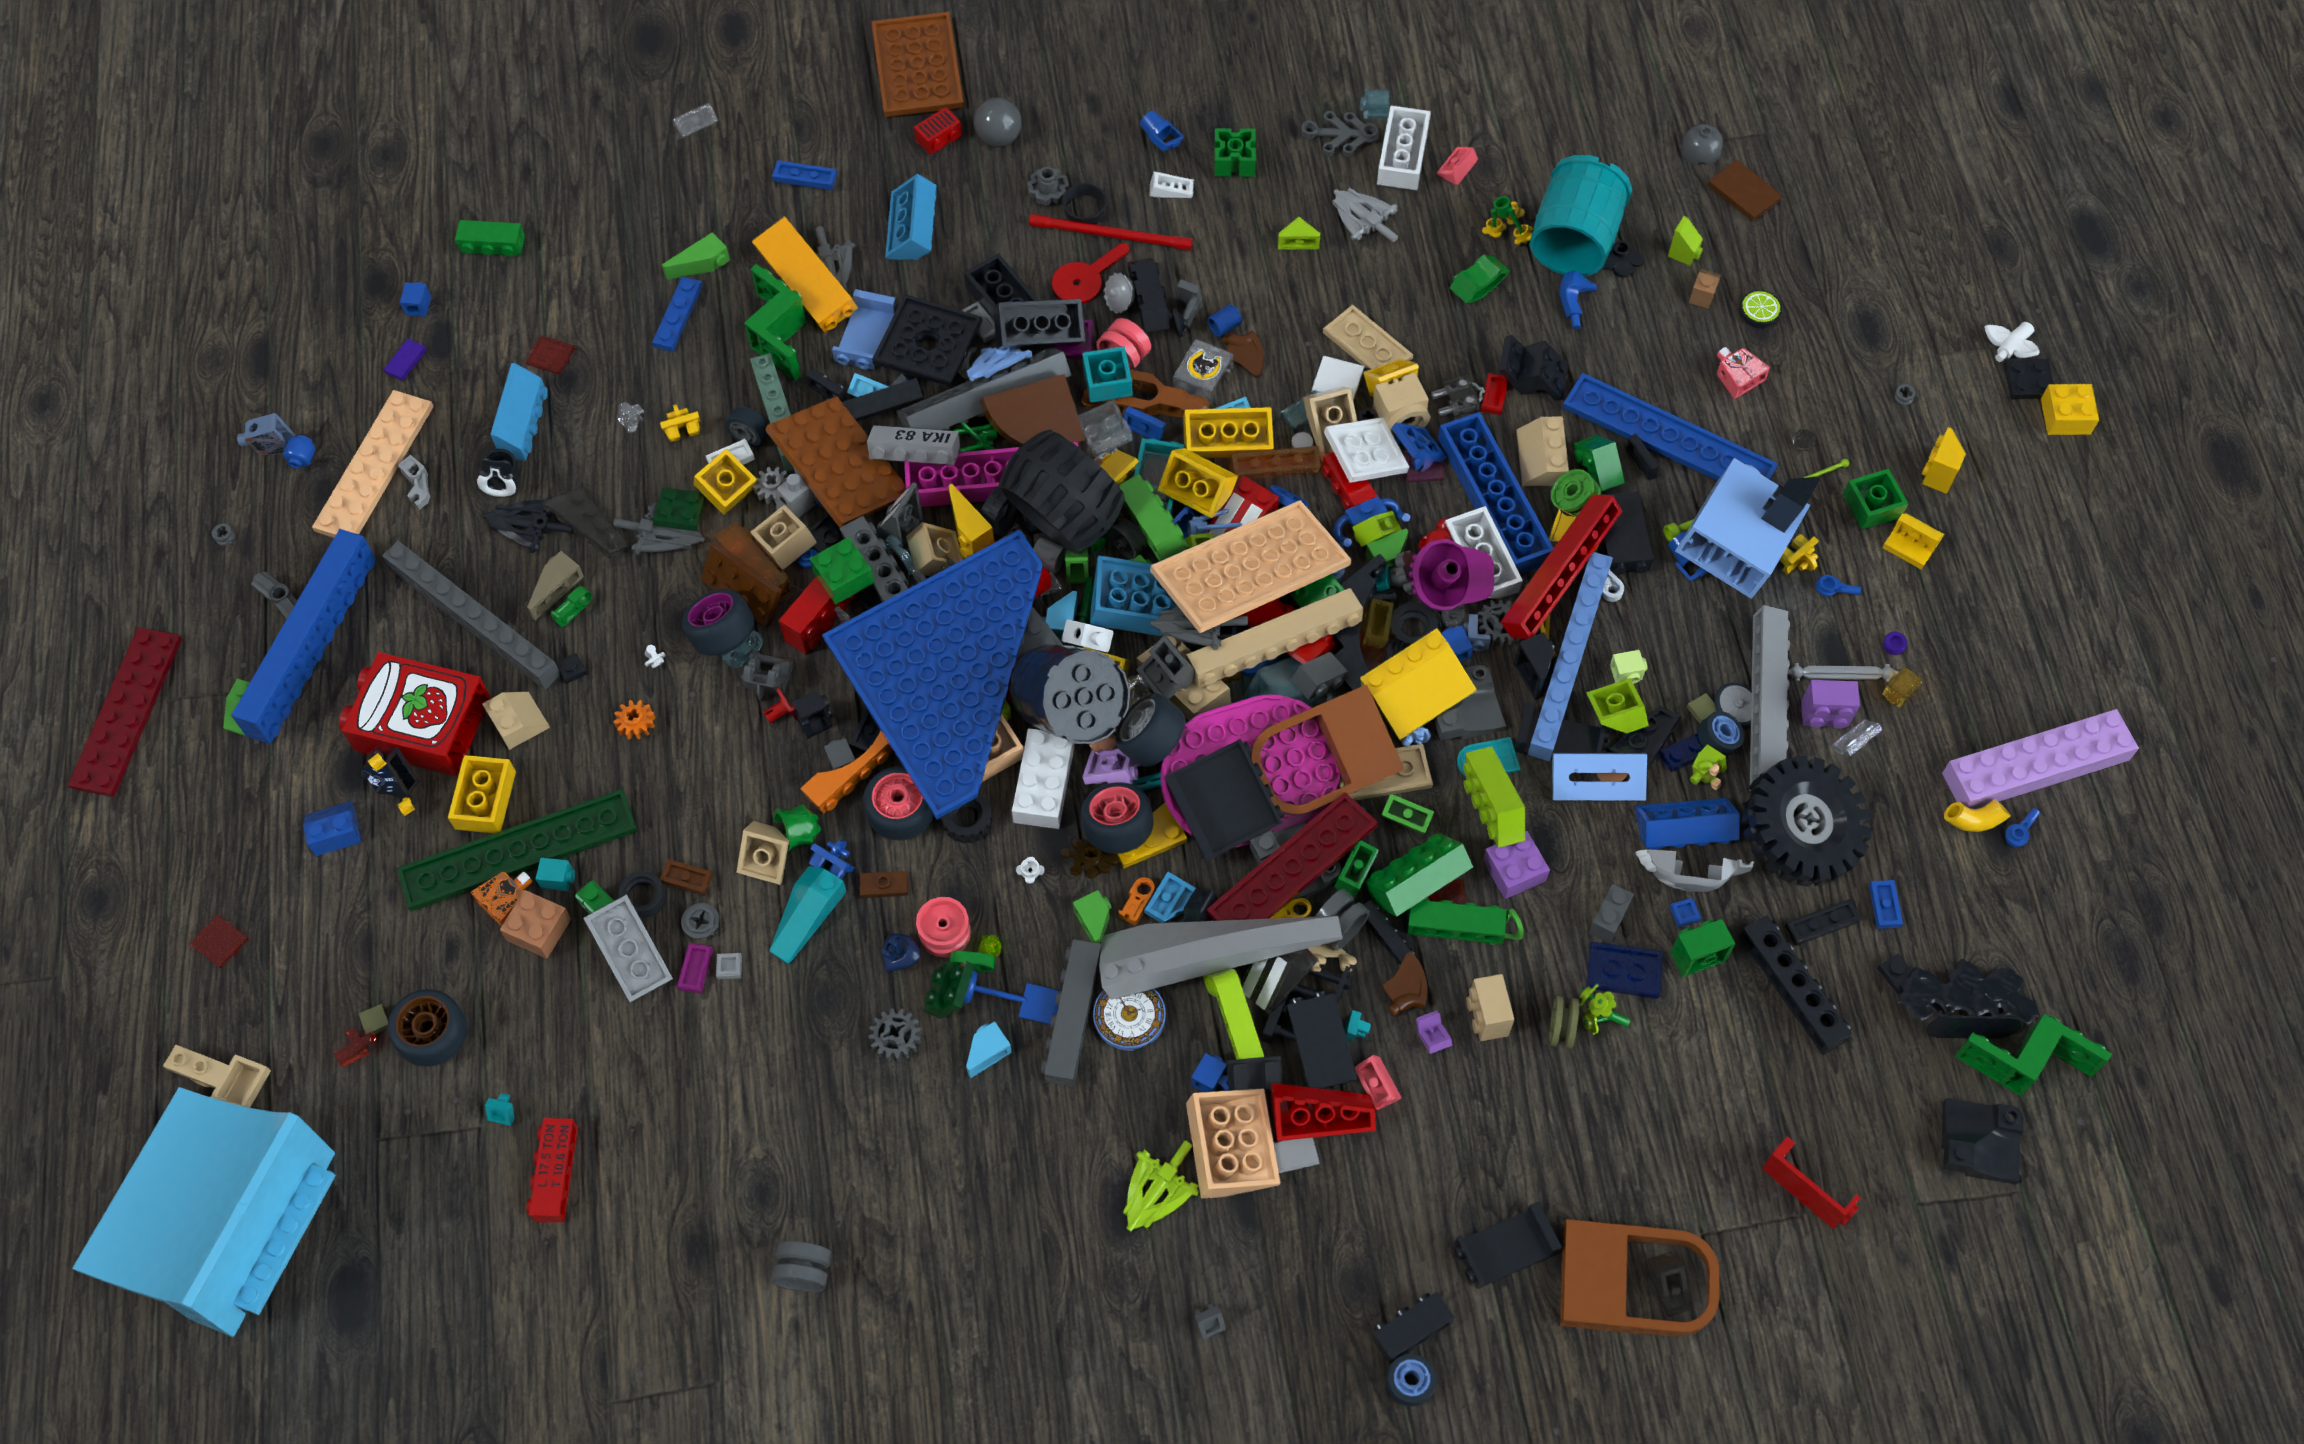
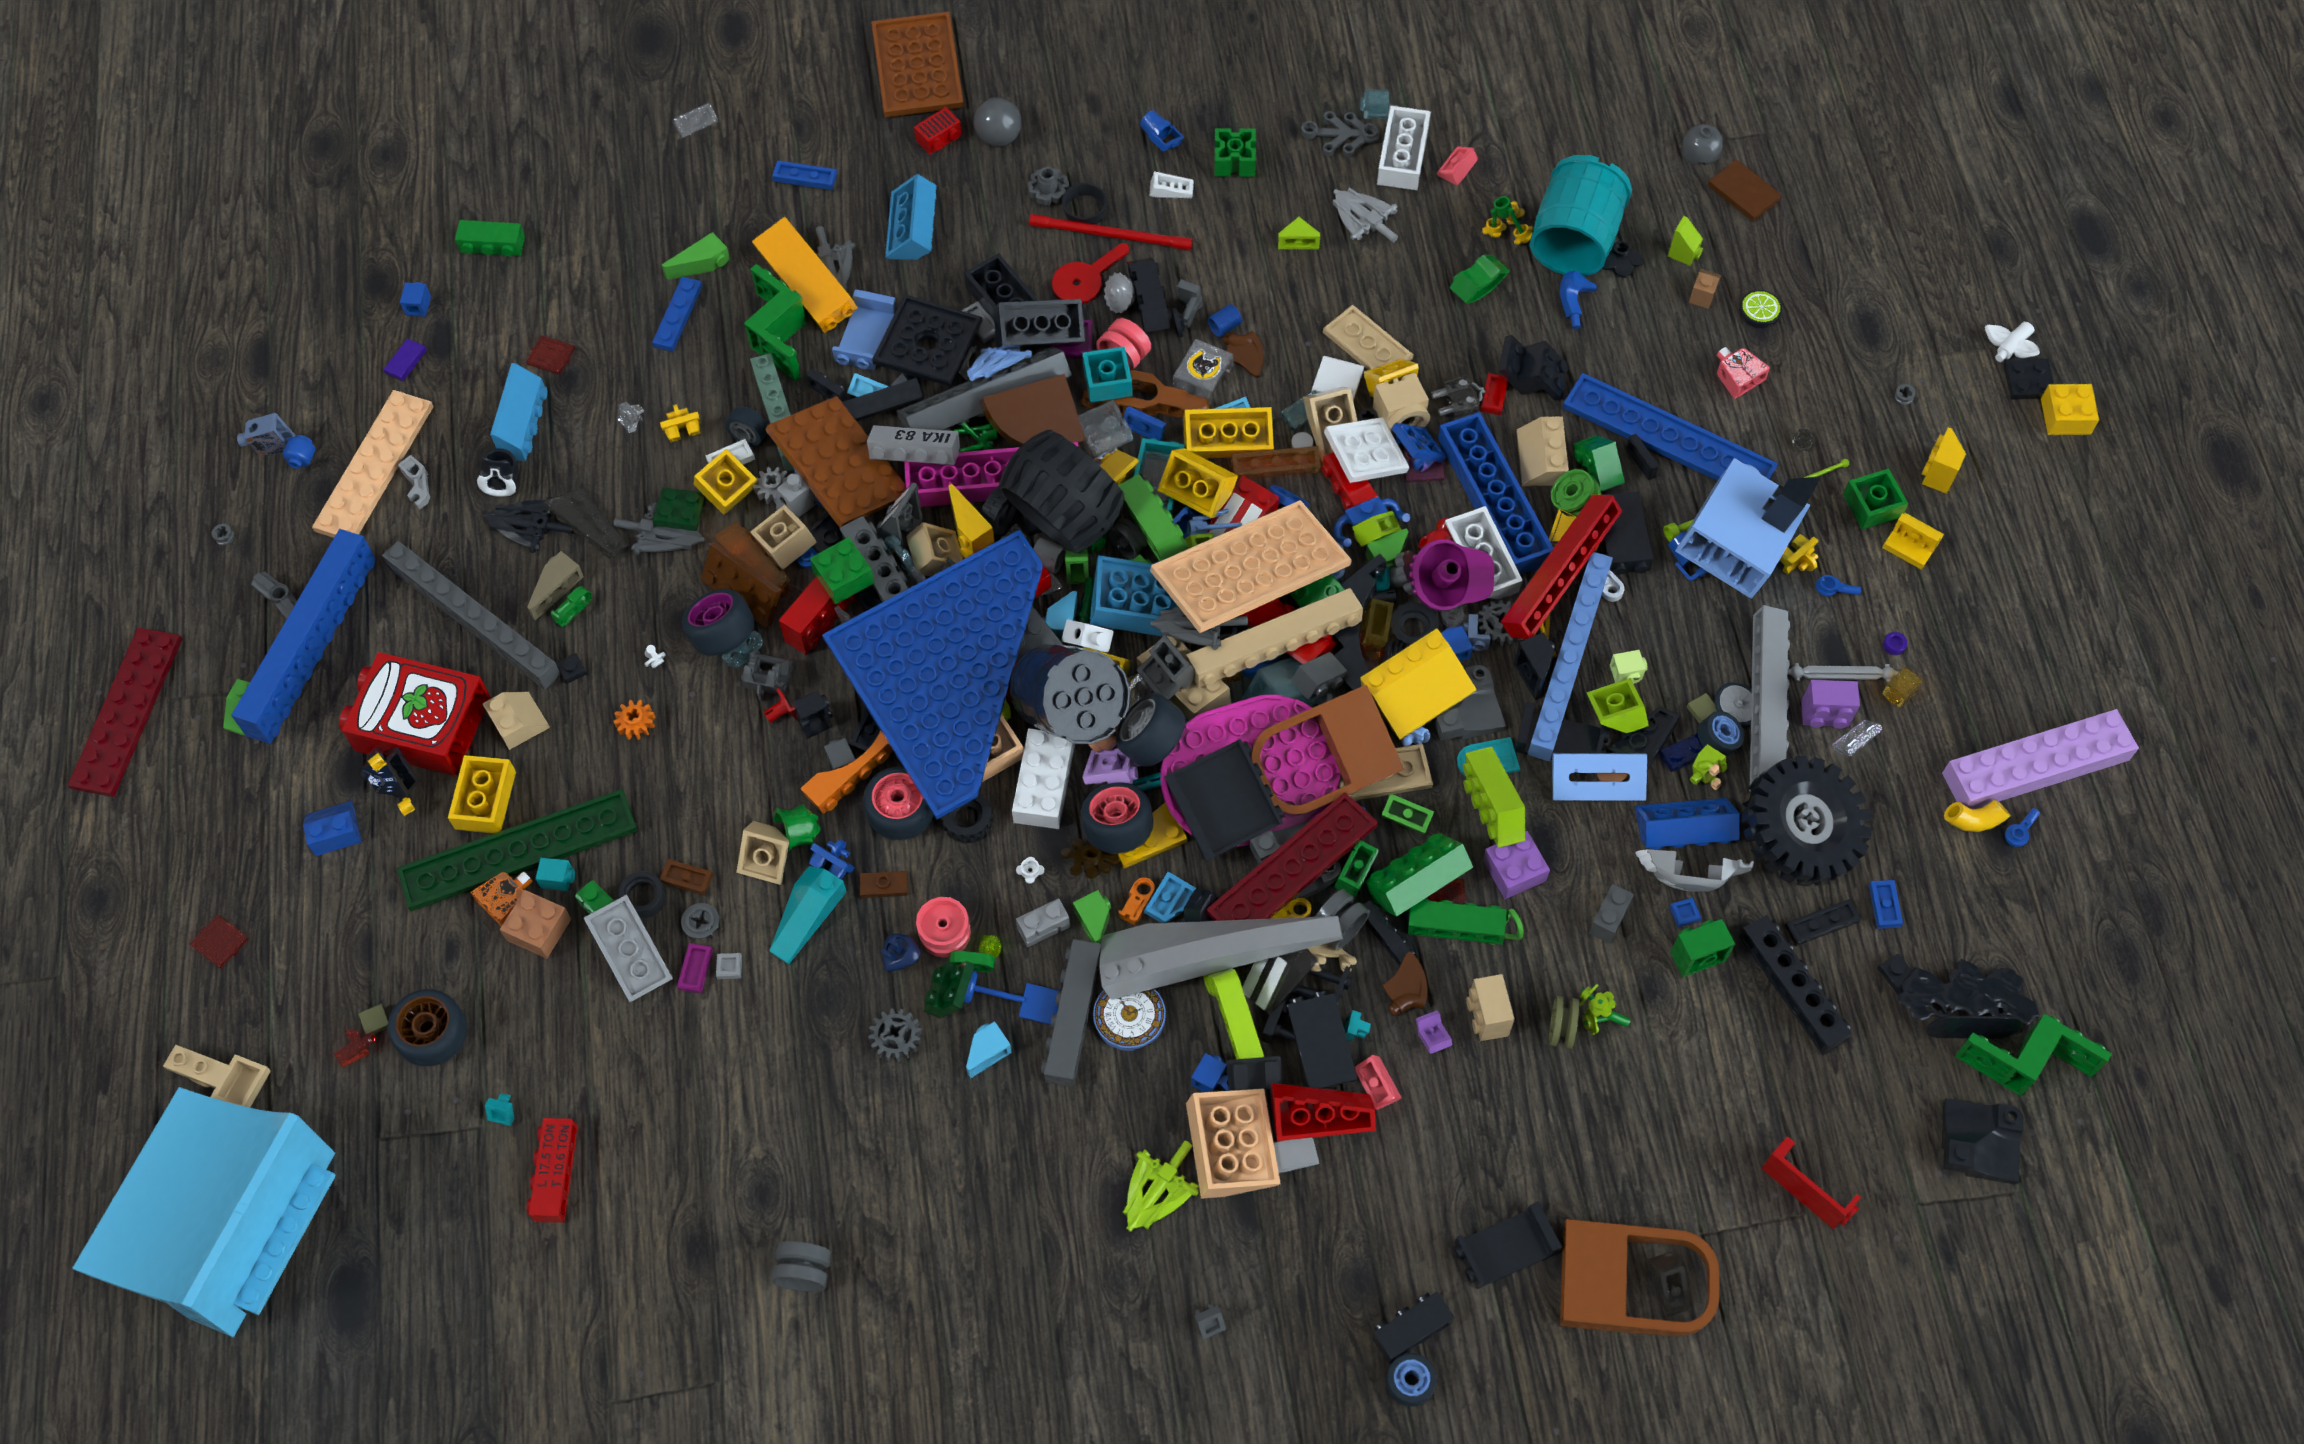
(1043, 922): none -> light grey brick
(1624, 970): clear blue tile -> none

